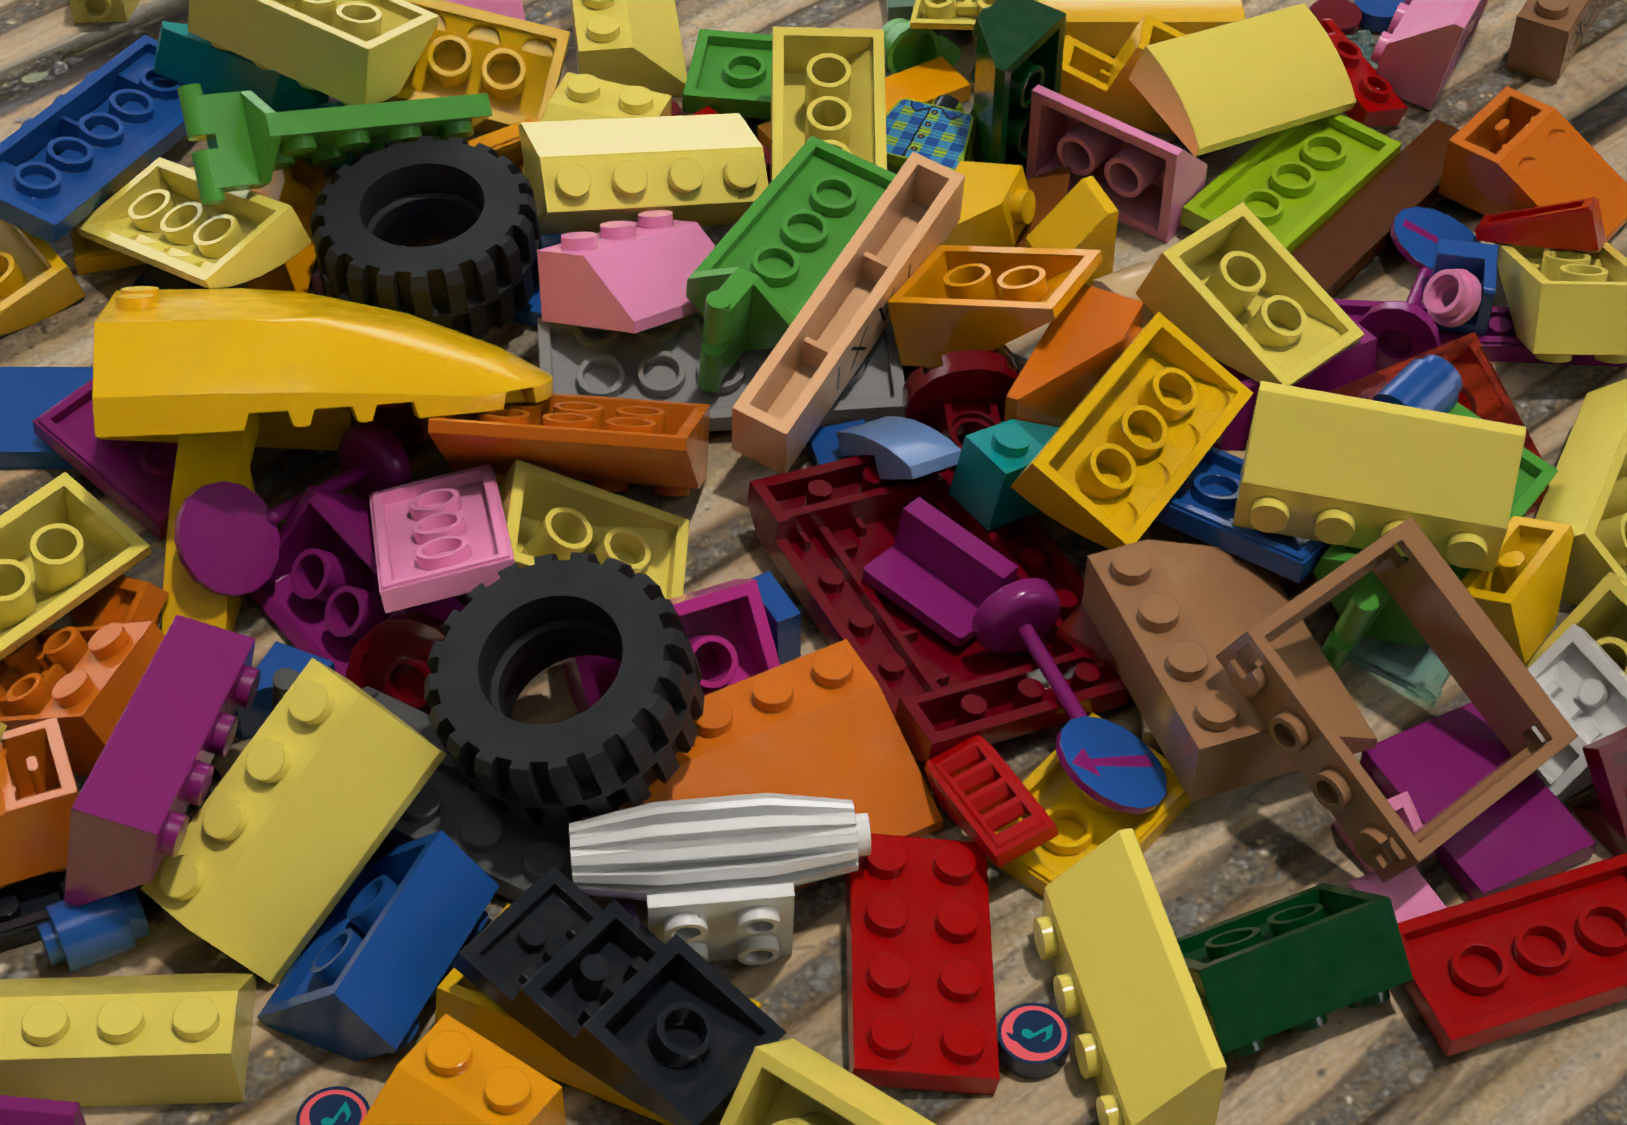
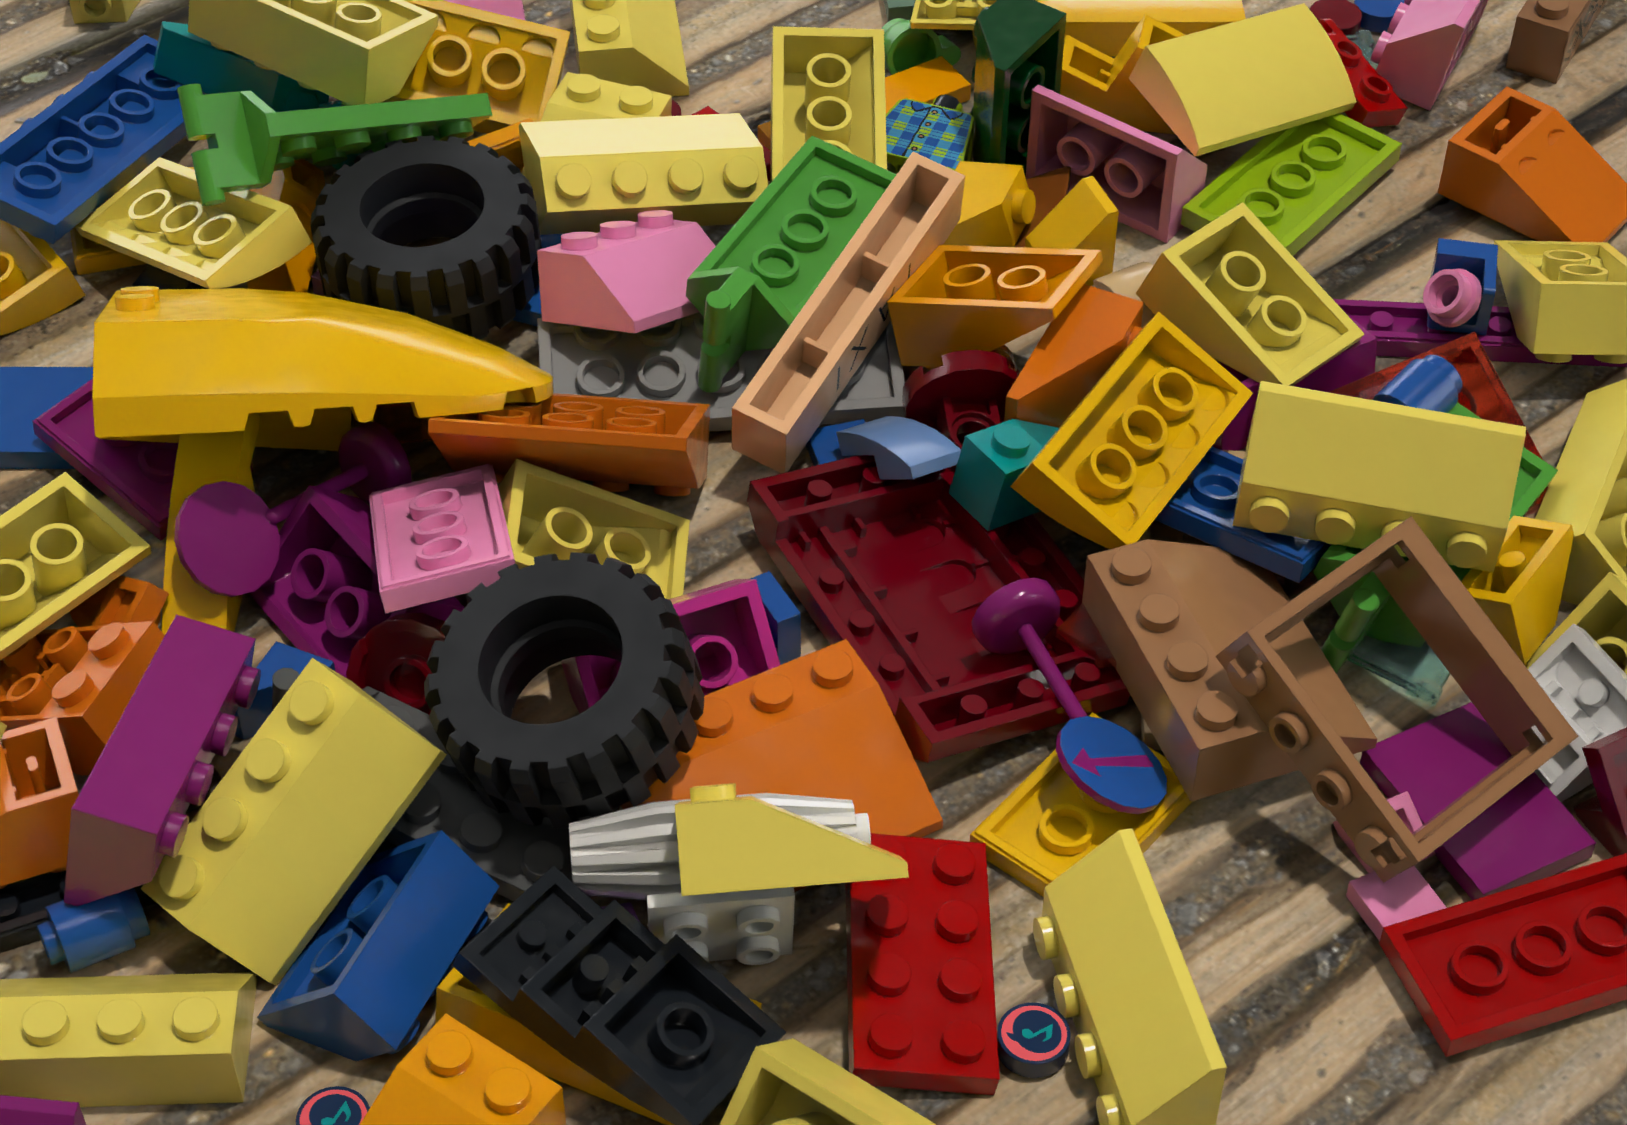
(730, 74): bright green plate -> none
(754, 845): none -> light yellow slope
(938, 571): magenta panel -> none
(985, 795): red slope -> none
(1294, 964): dark green slope -> none
(1364, 222): reddish brown tile -> none
(1402, 326): magenta piece -> none
(1560, 226): red slope -> none

